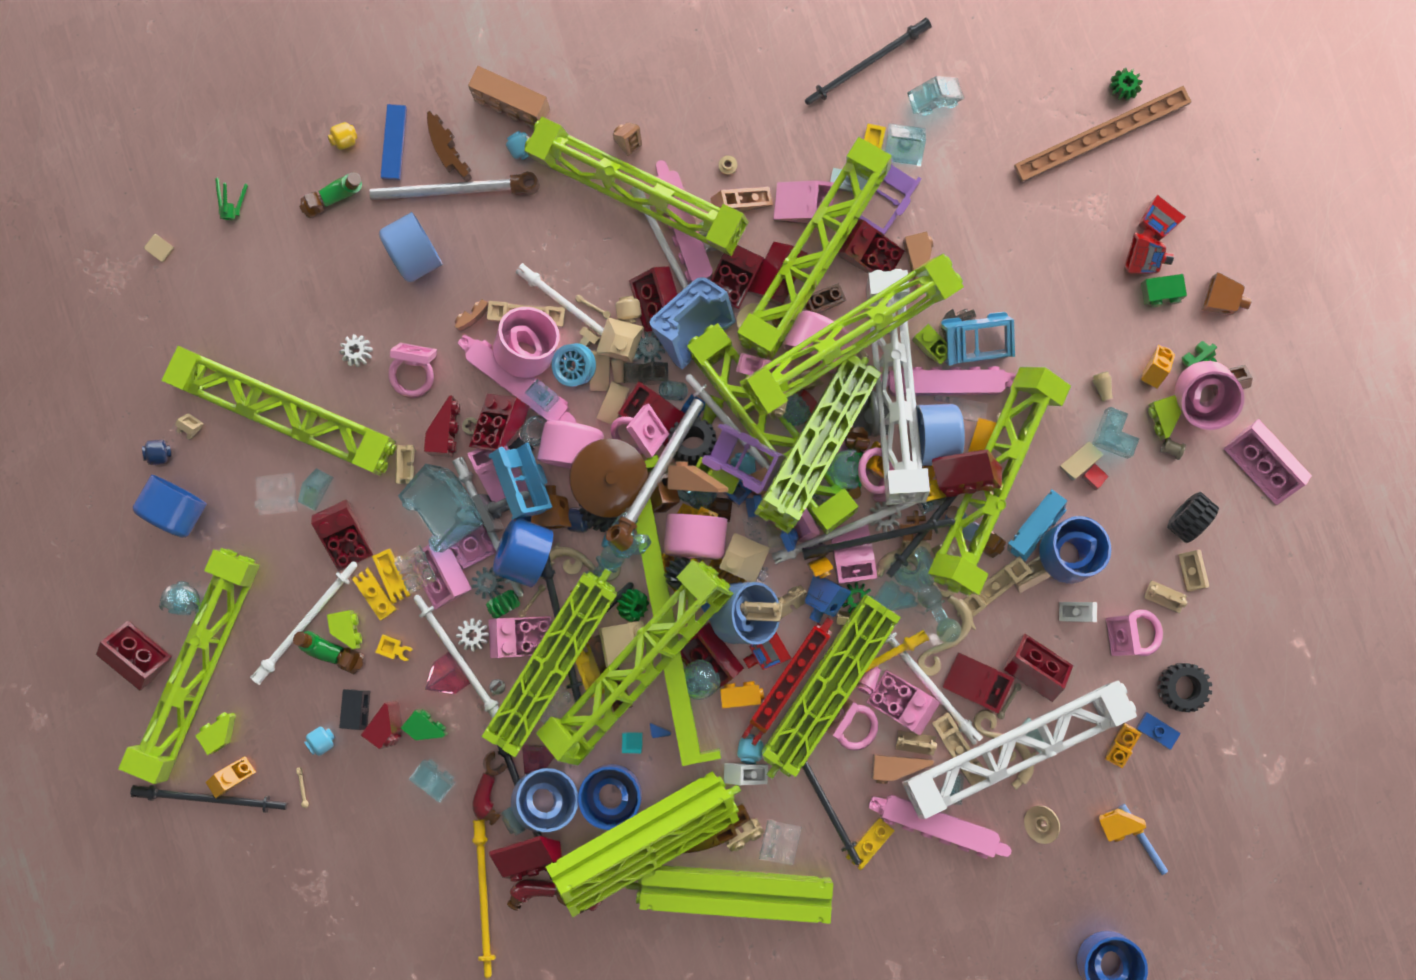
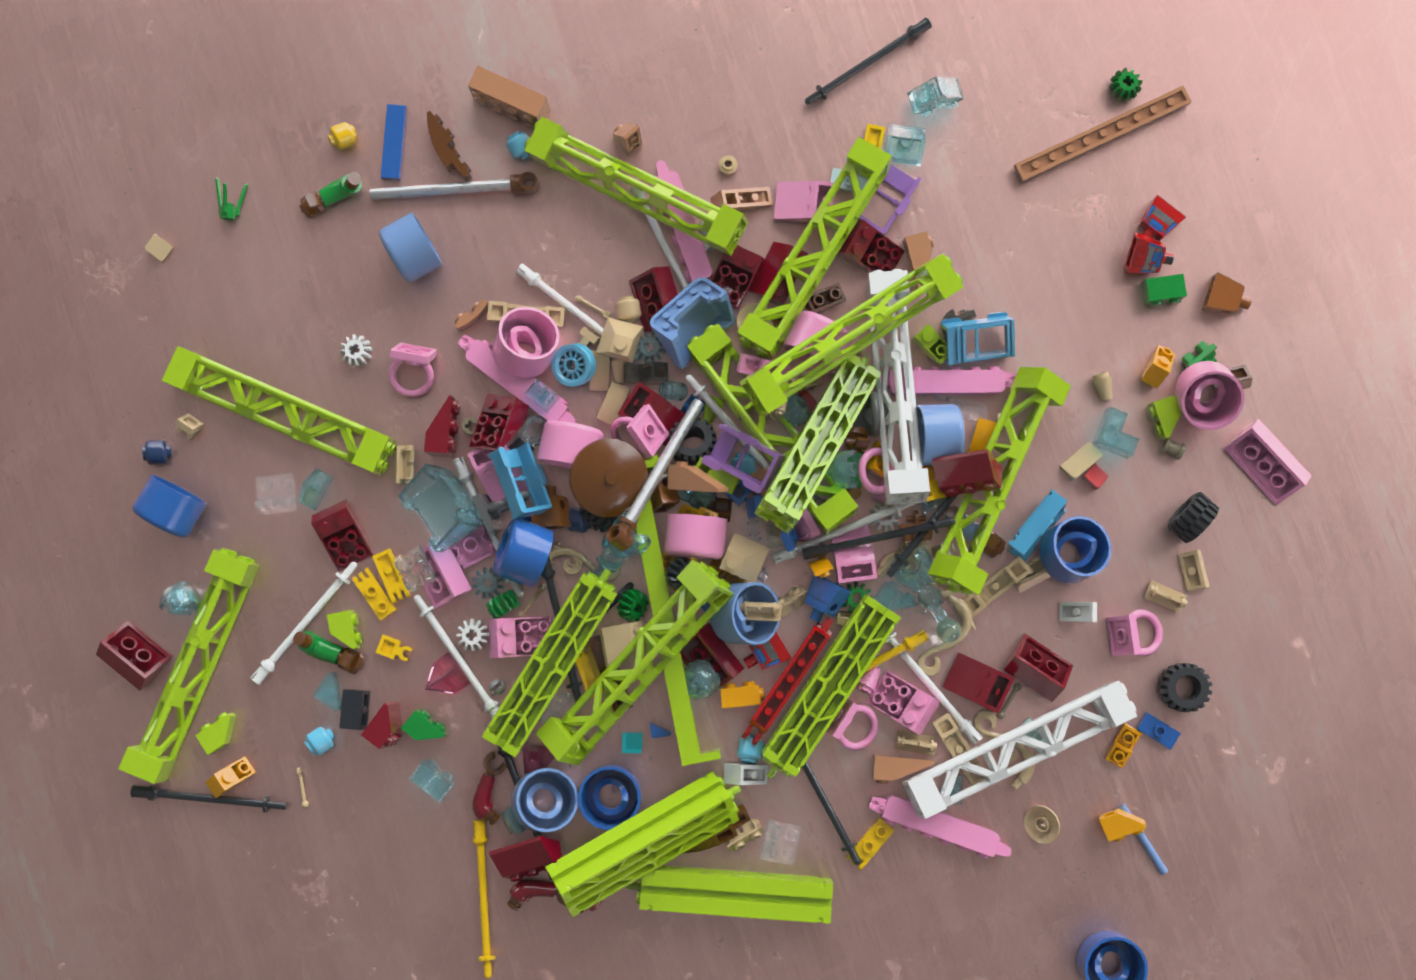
(329, 692): none -> clear light blue slope

